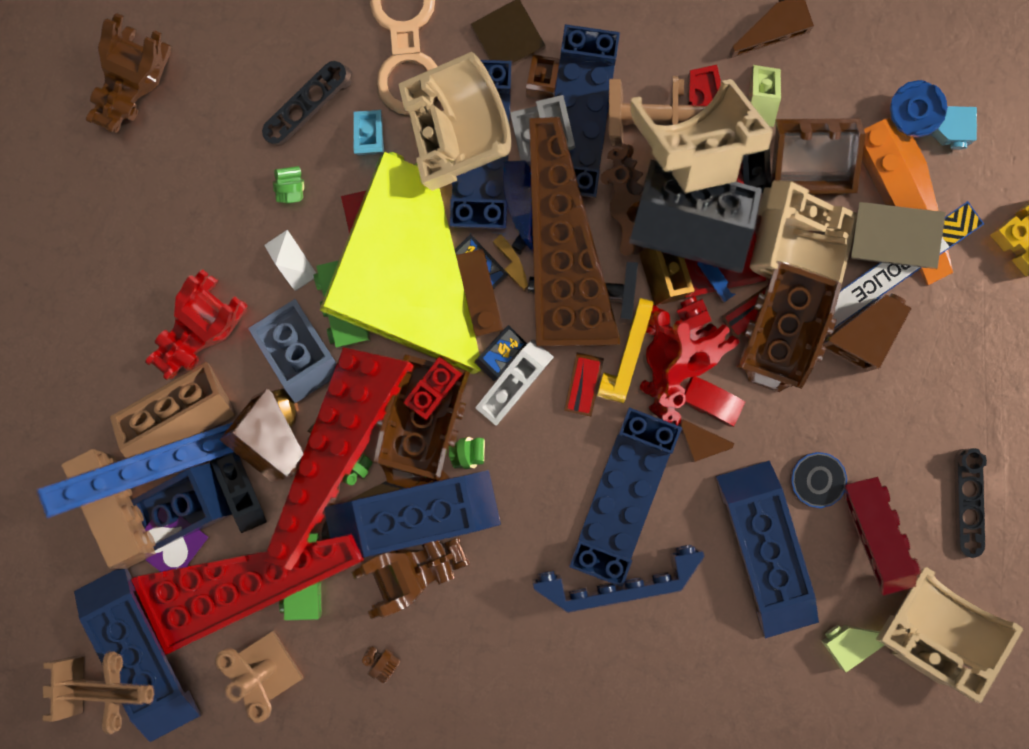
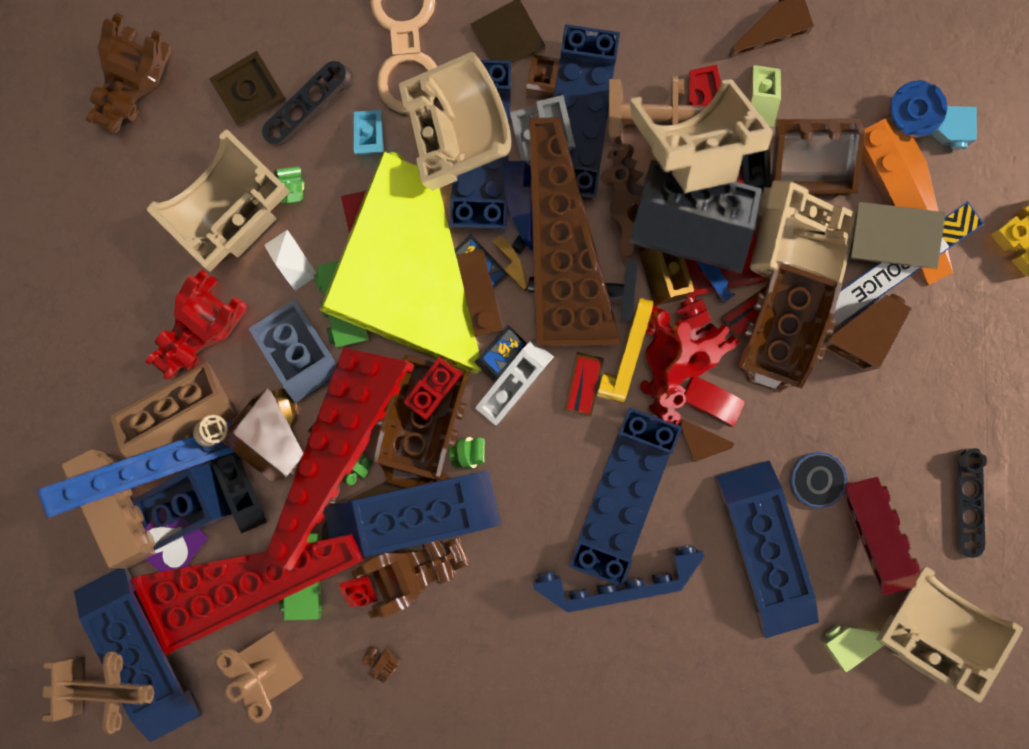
(205, 433): none -> tan wheel
(224, 206): none -> tan piece
(247, 89): none -> dark brown tile
(358, 592): none -> red slope

